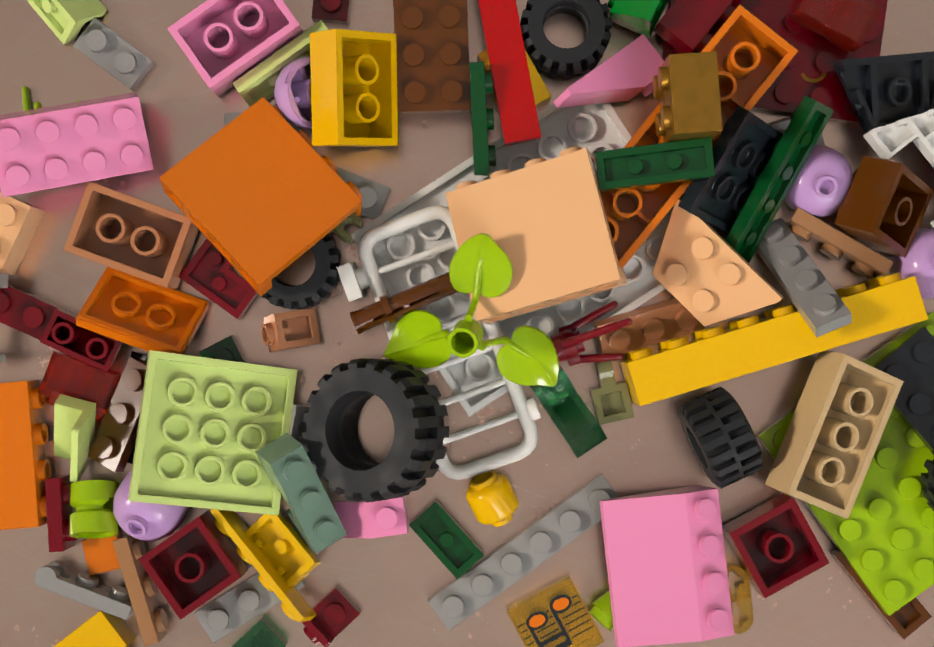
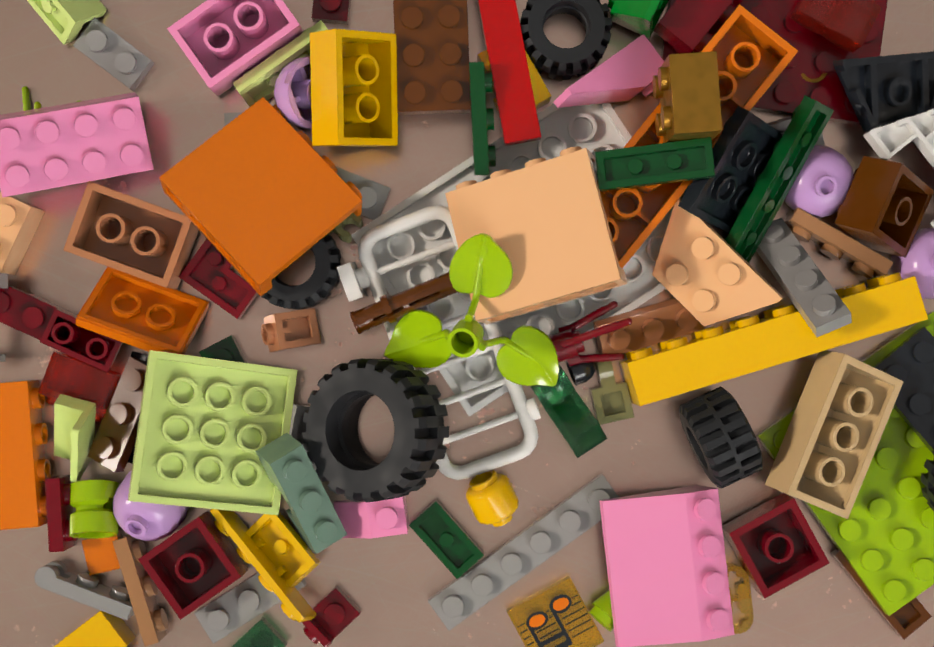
(581, 372): none -> black hinge

